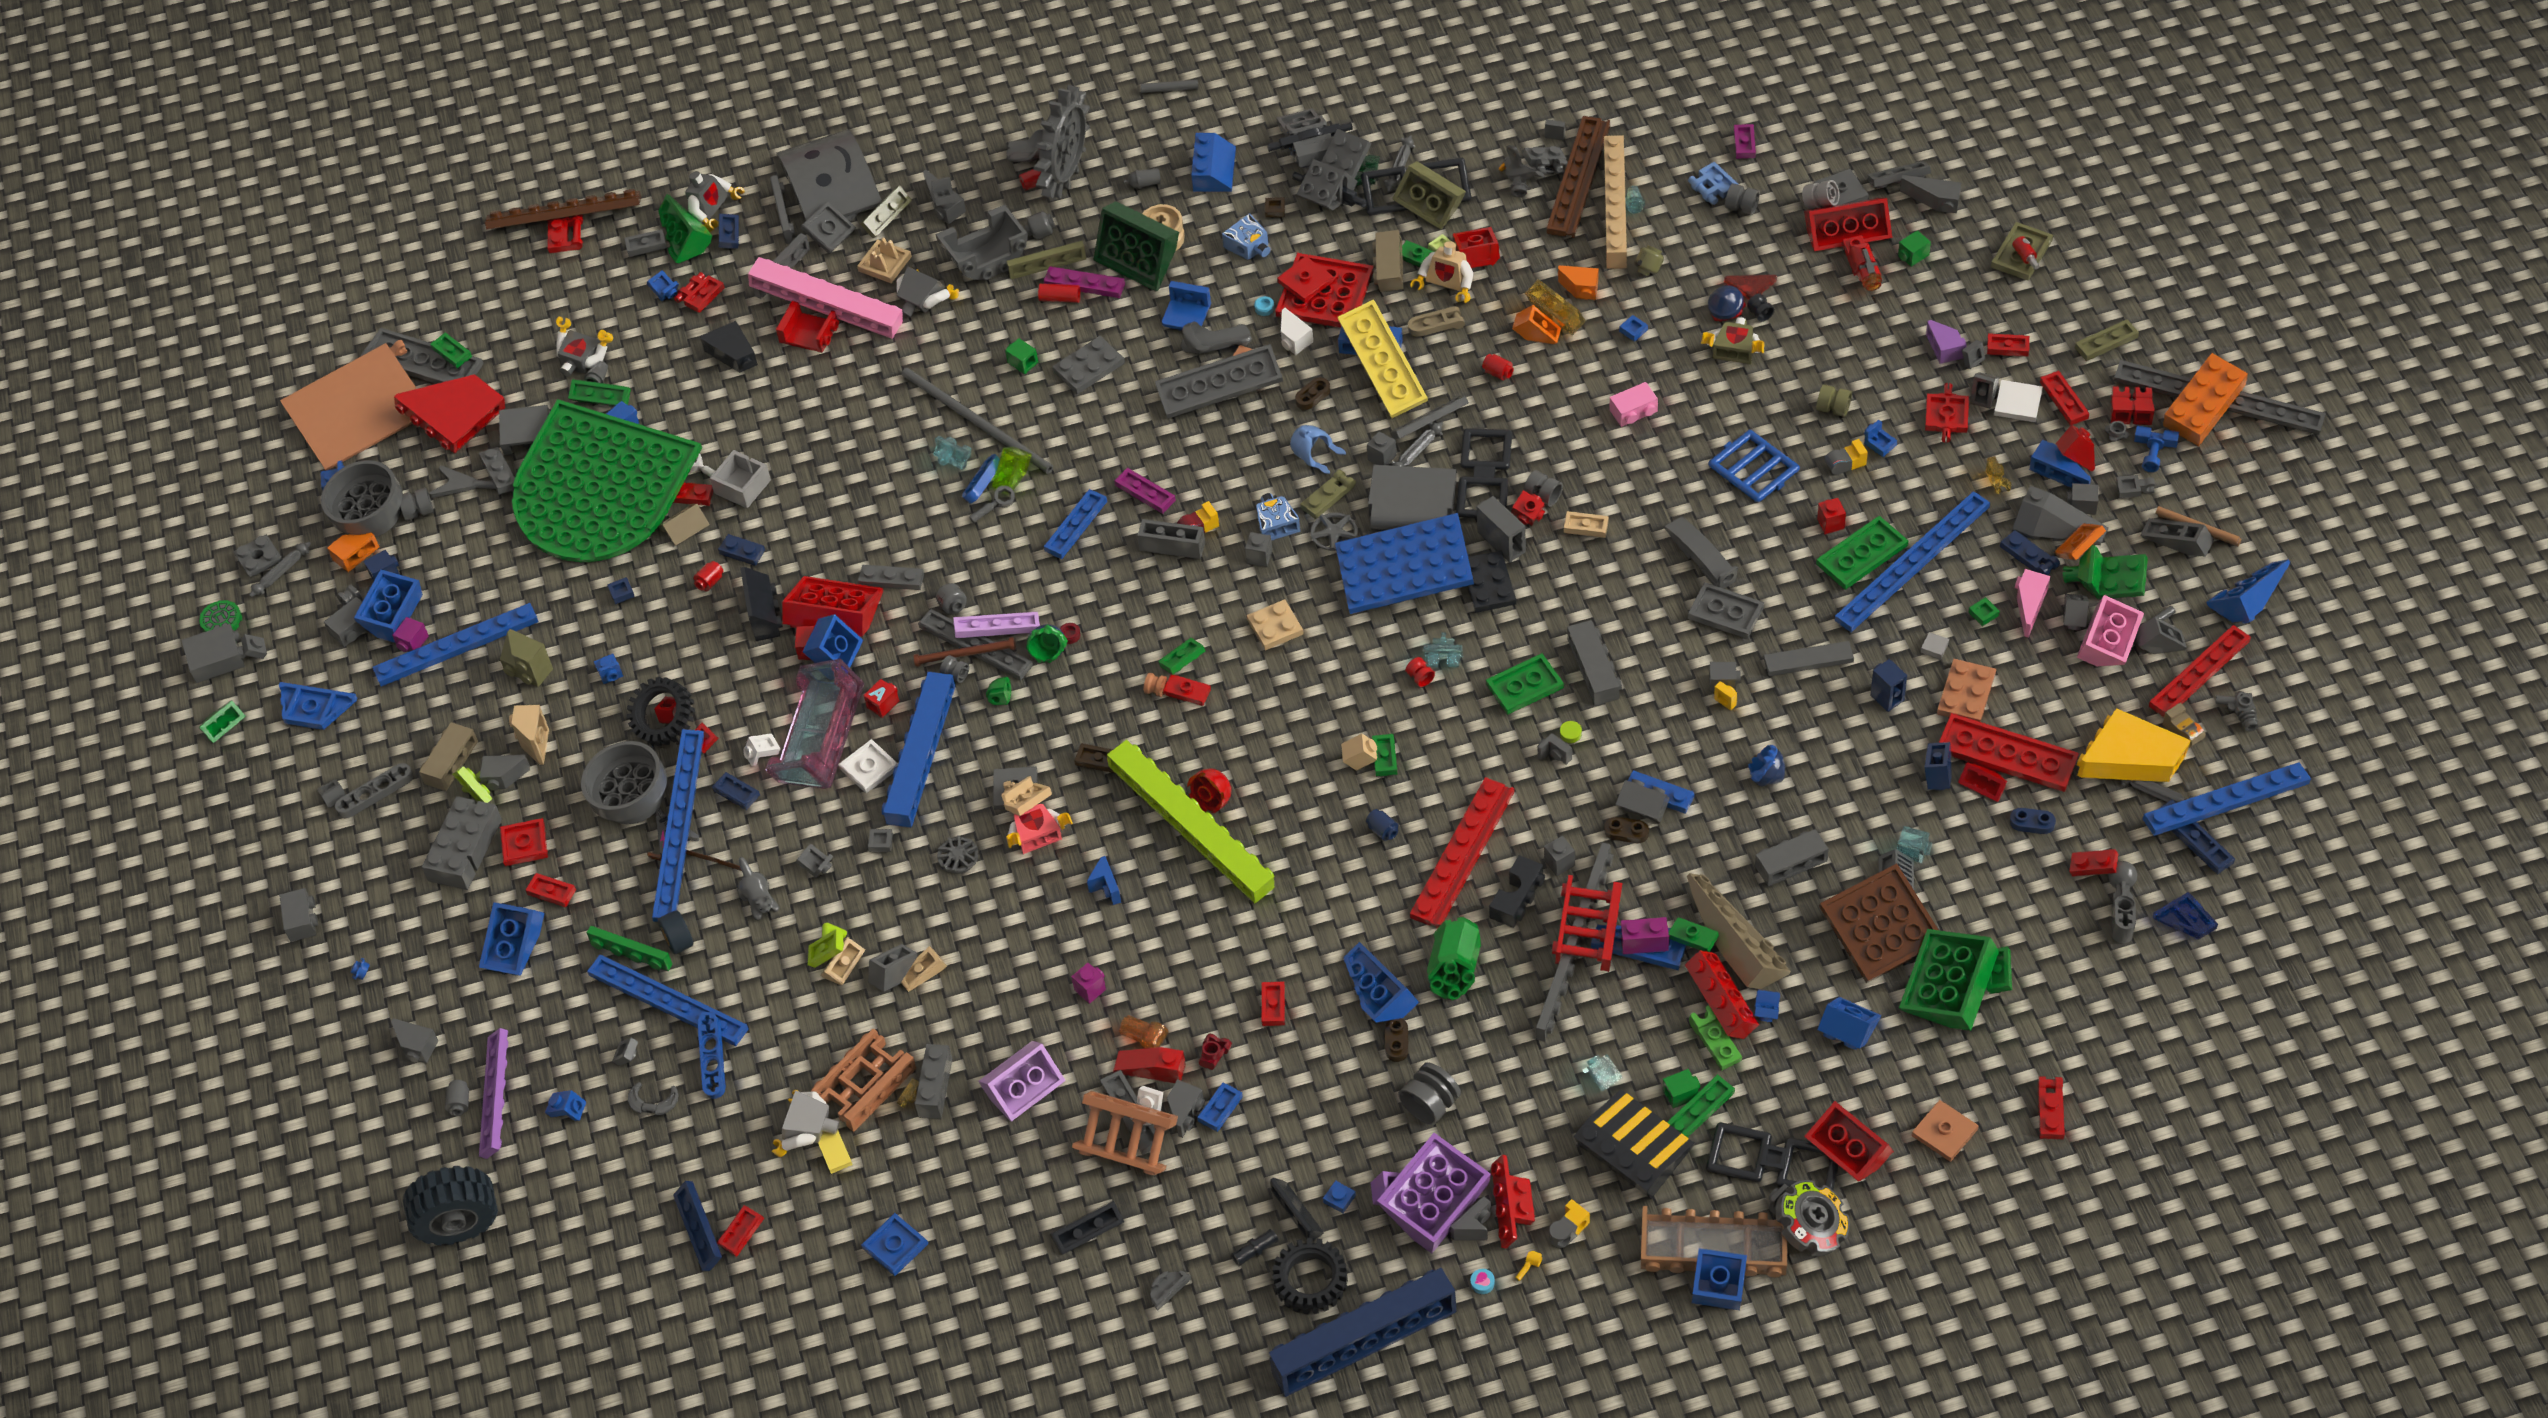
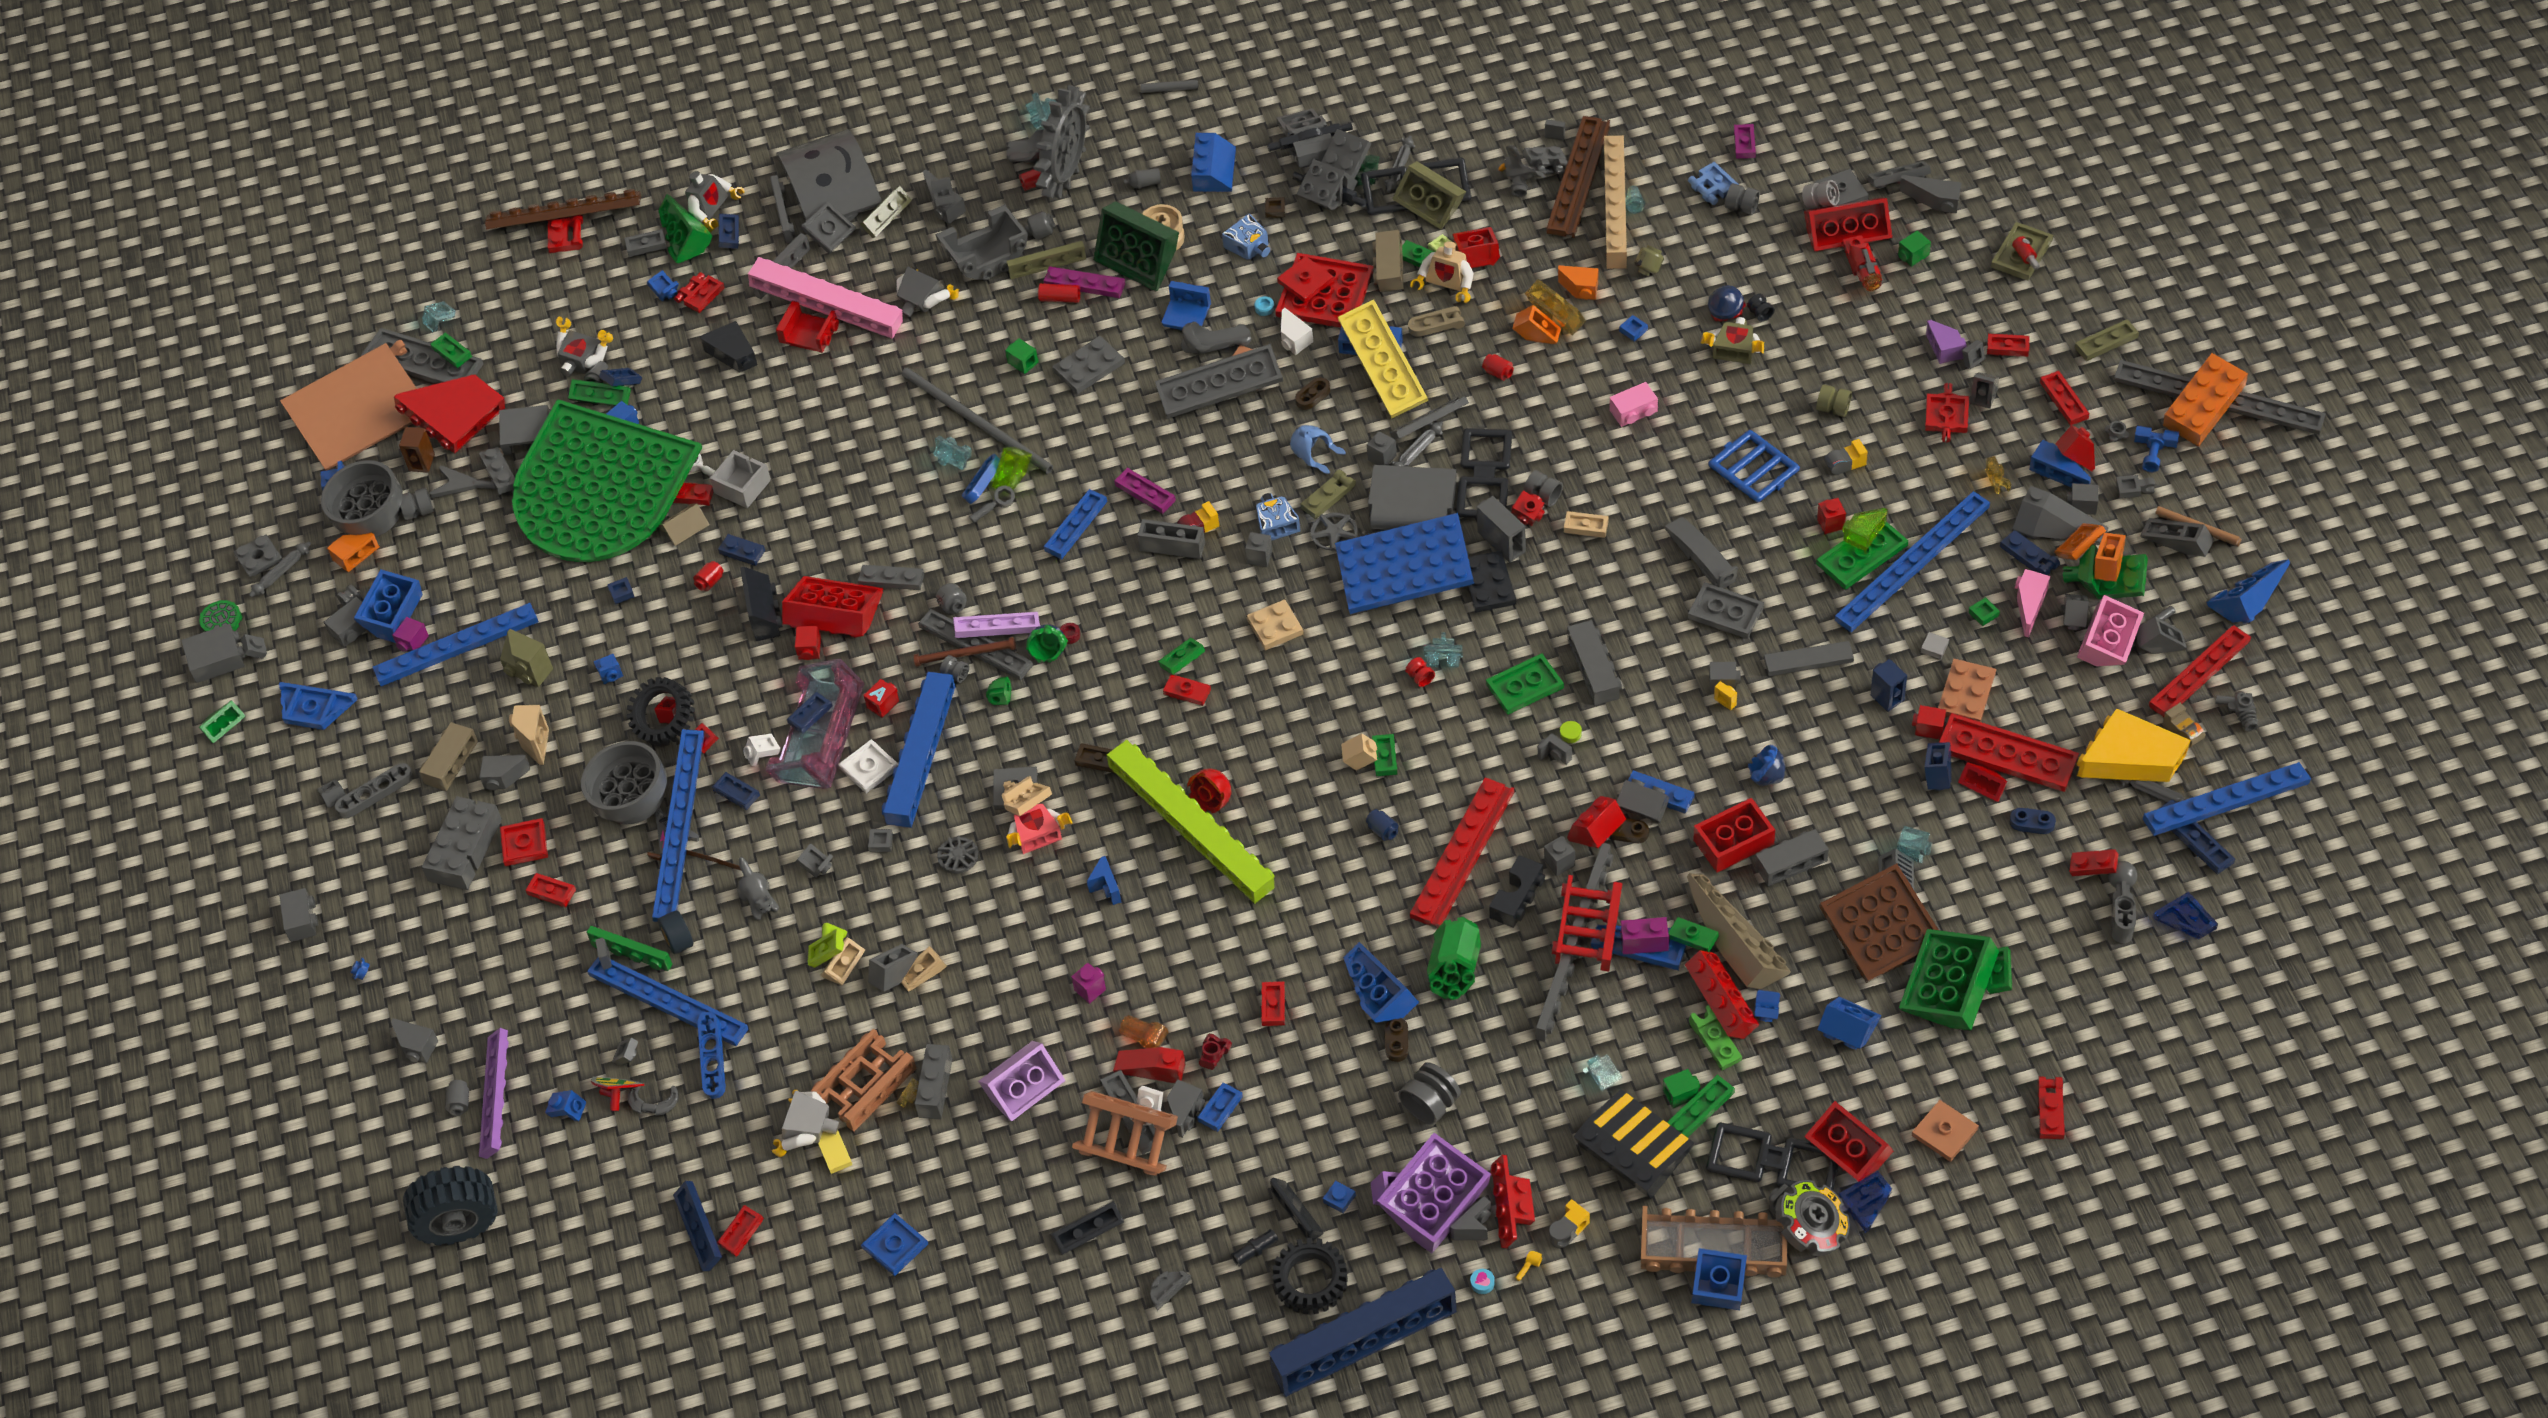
(381, 561): dark blue brick -> none
(417, 449): none -> reddish brown brick
(435, 313): none -> clear light blue bracket
(471, 784): lime plate -> none
(510, 938): blue slope -> none
(603, 953): none -> dark grey tile
(611, 1088): none -> shield
(620, 377): none -> dark blue plate
(809, 712): none -> dark blue plate
(831, 641): blue brick -> none
(884, 260): tan plate -> none
(1039, 107): none -> clear light blue hips
(1154, 684): nougat wheel -> none
(1597, 823): none -> red slope
(1734, 835): none -> red brick
(1751, 284): clear red tile -> none
(1864, 527): none -> clear neon green slope
(1866, 1199): none -> clear blue wing
(1878, 439): blue bracket -> none
(1929, 722): none -> red brick
(2018, 401): white tile -> none
(2109, 557): none -> orange slope
(2141, 408): red legs -> none

